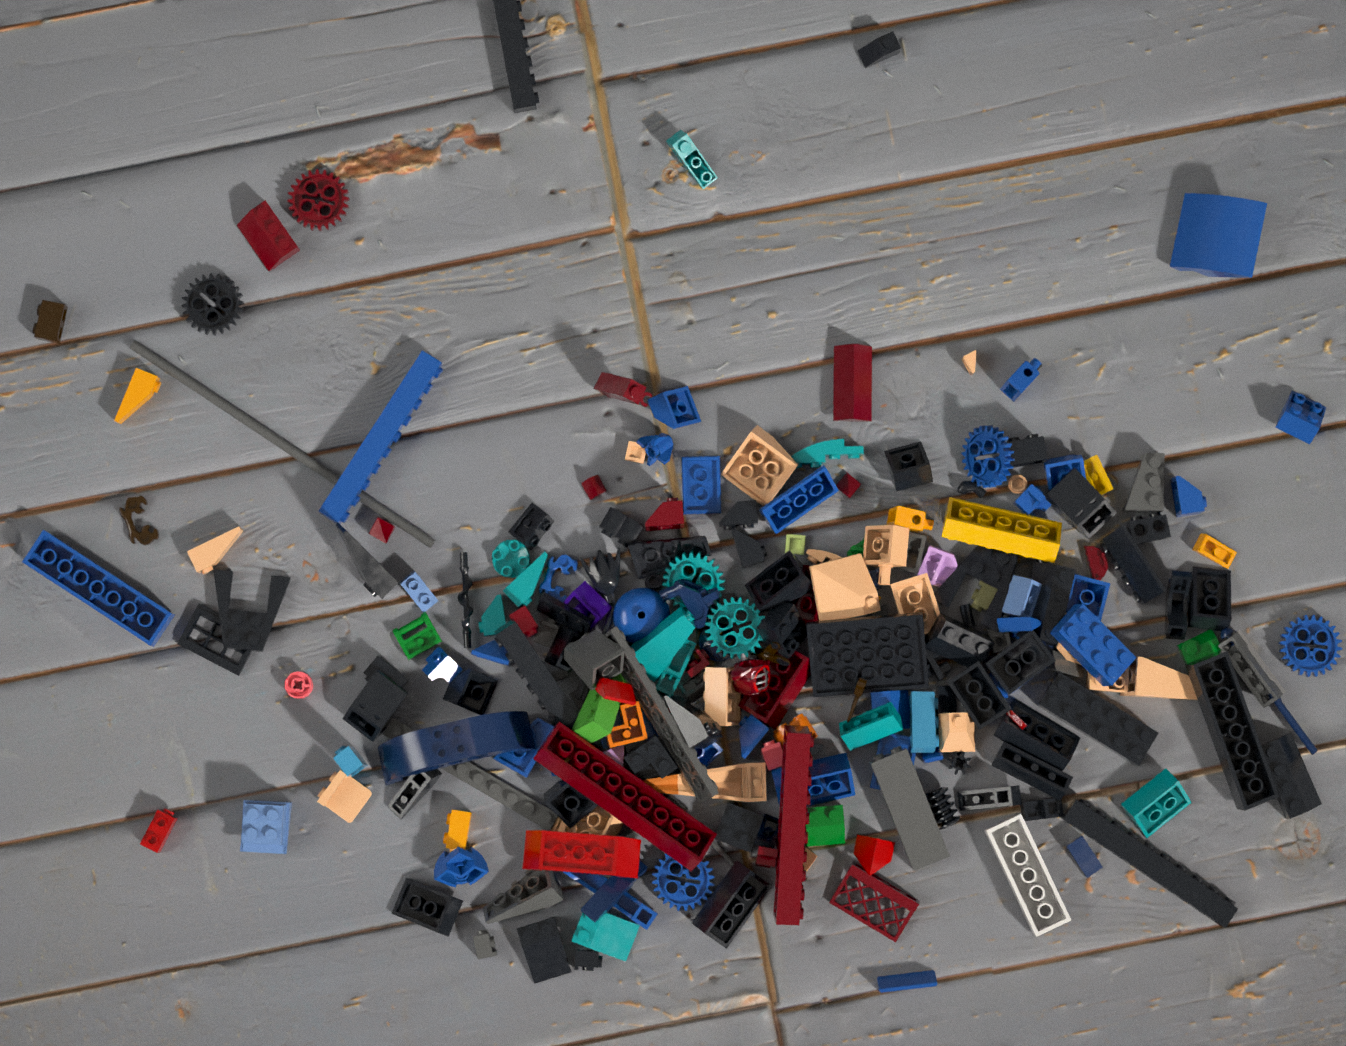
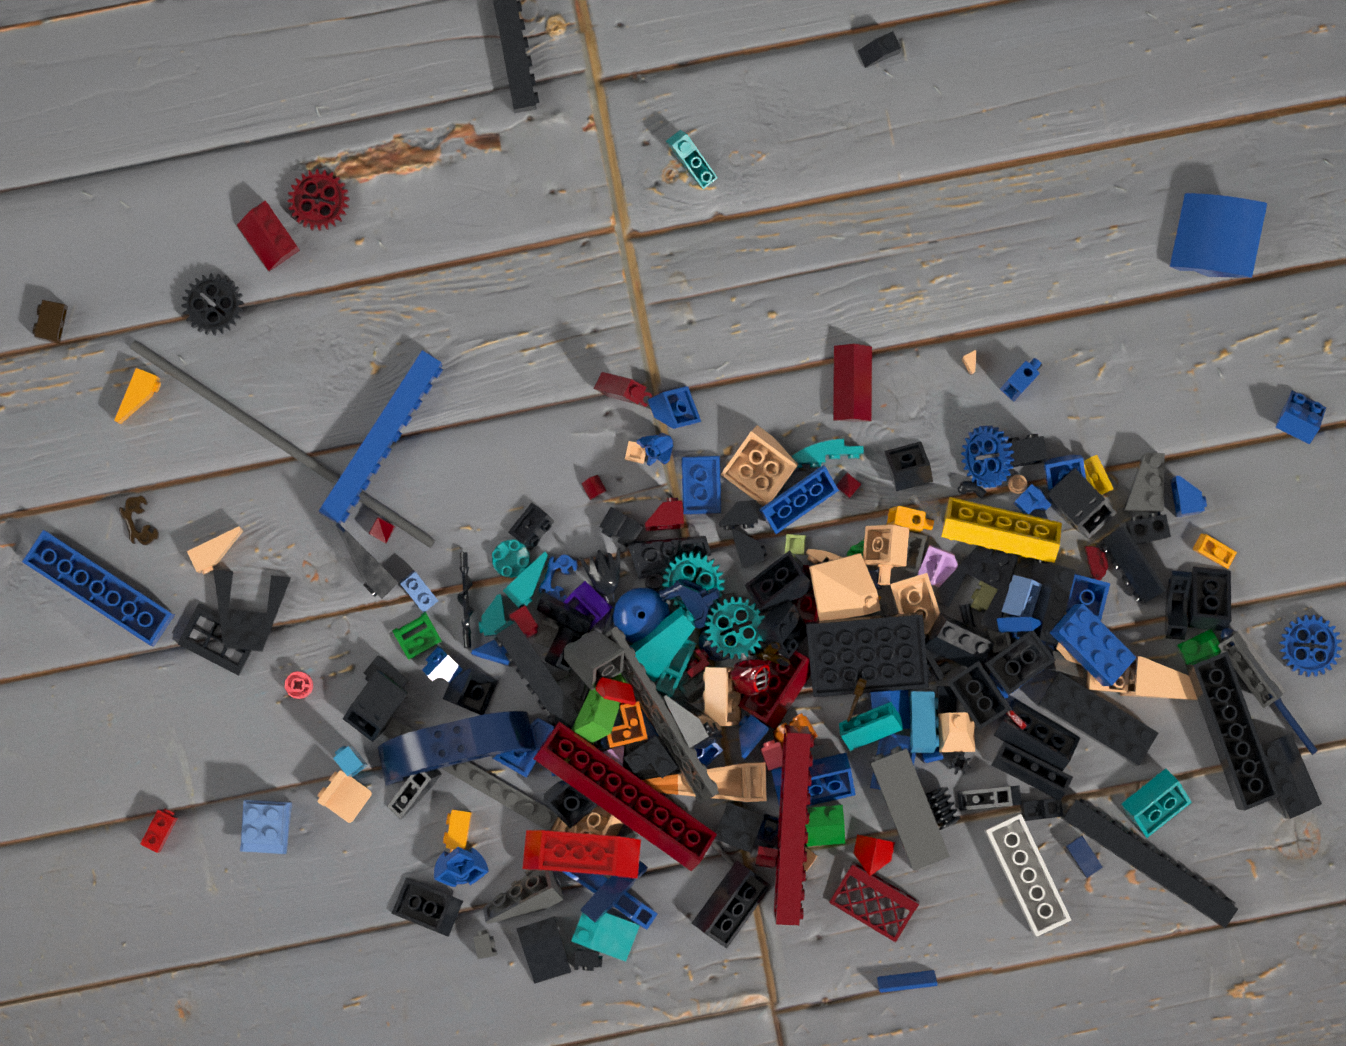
(680, 897): blue gear -> none

